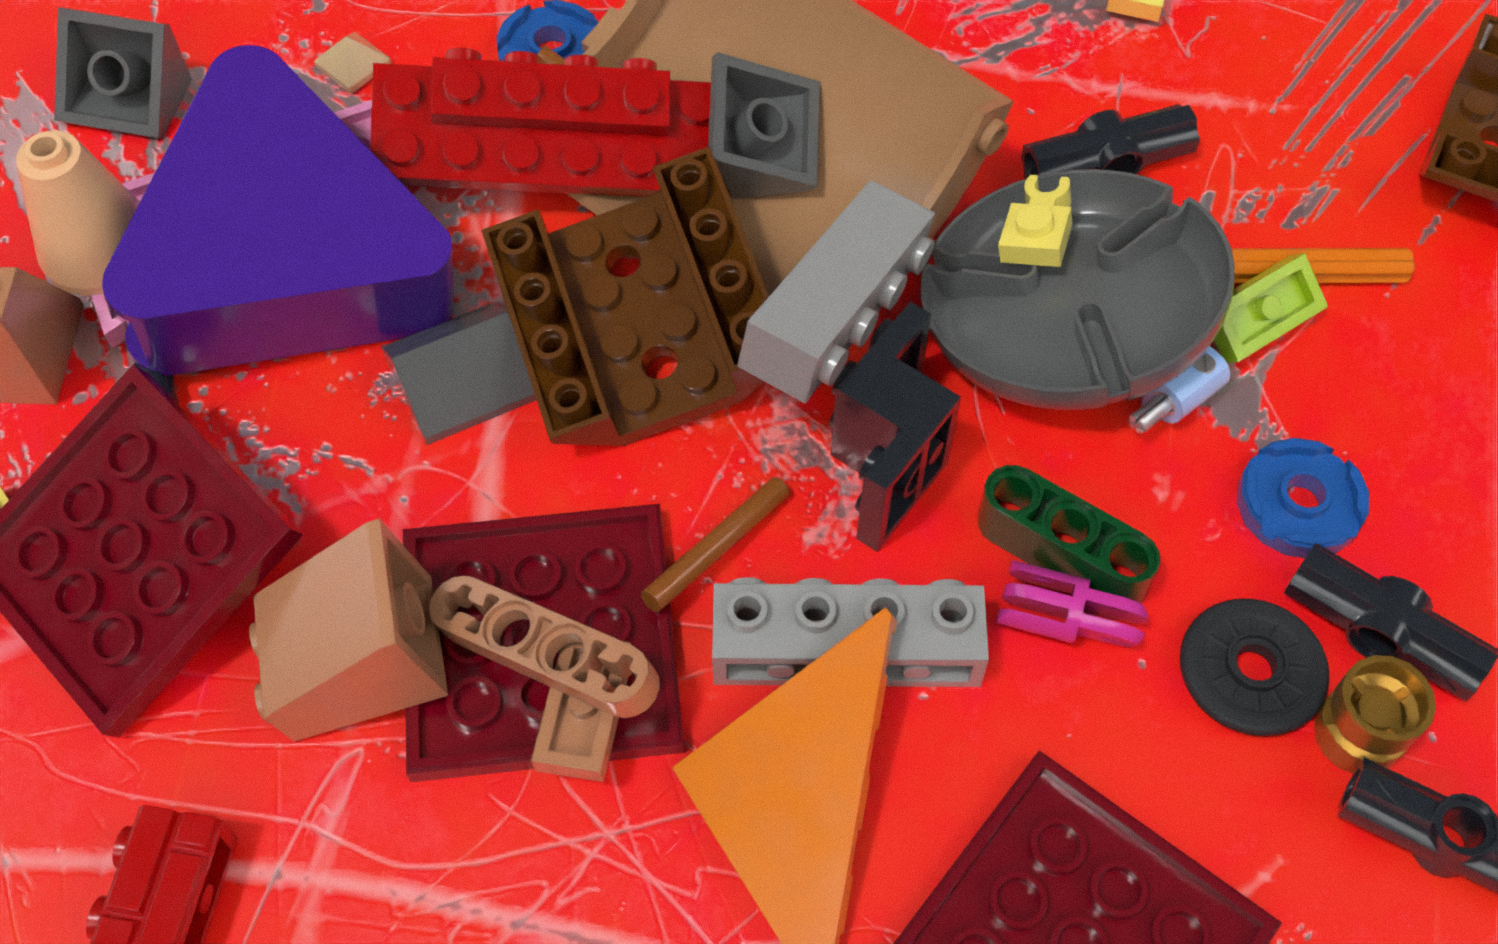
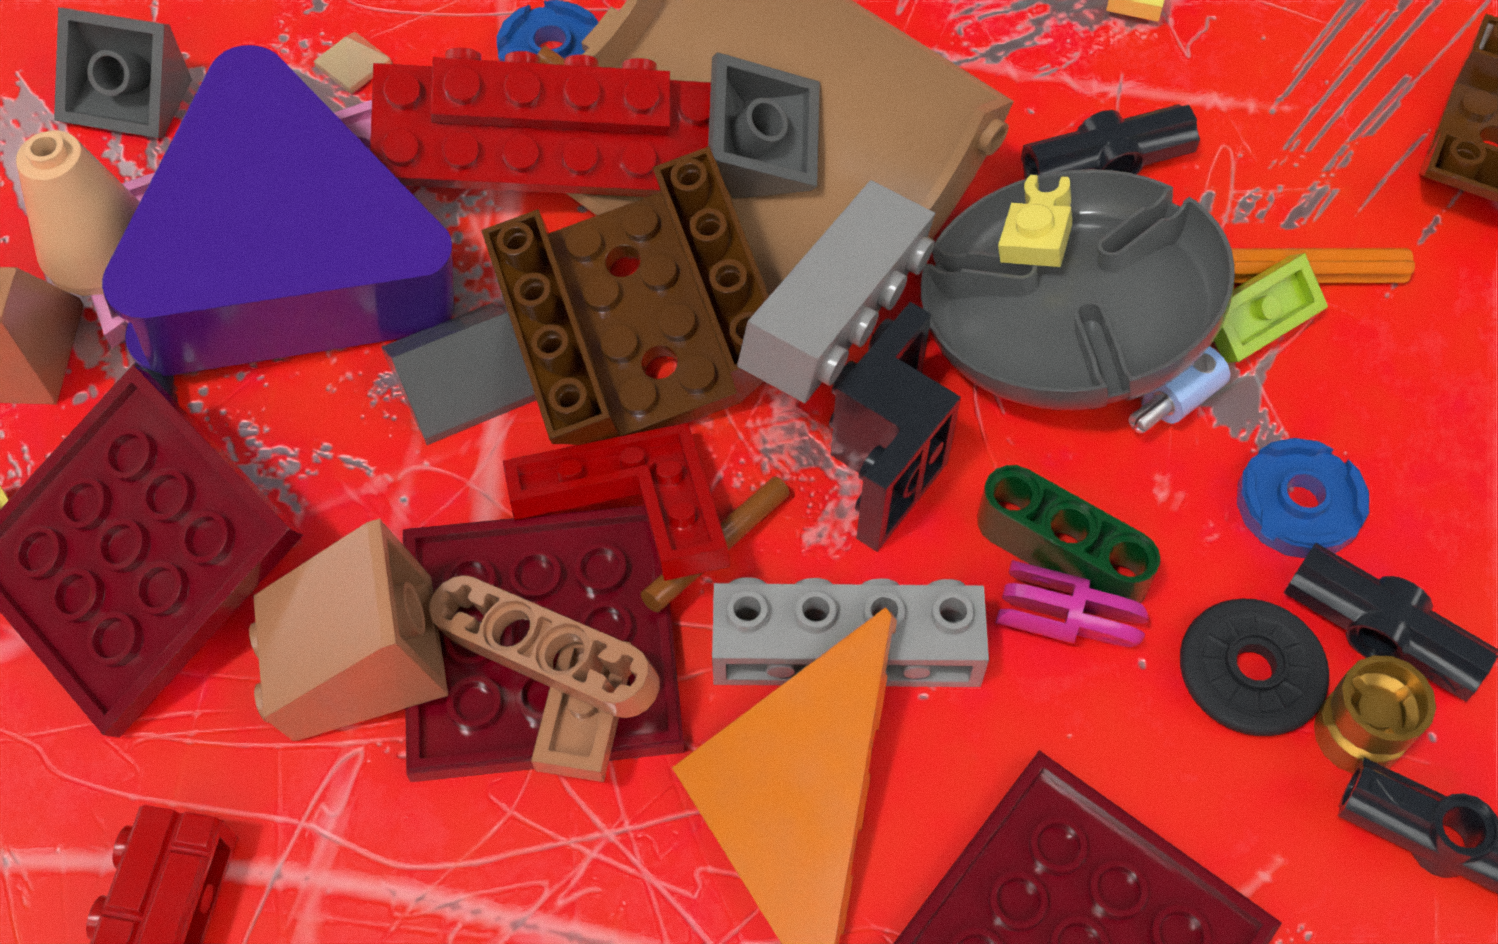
(651, 463): none -> red plate

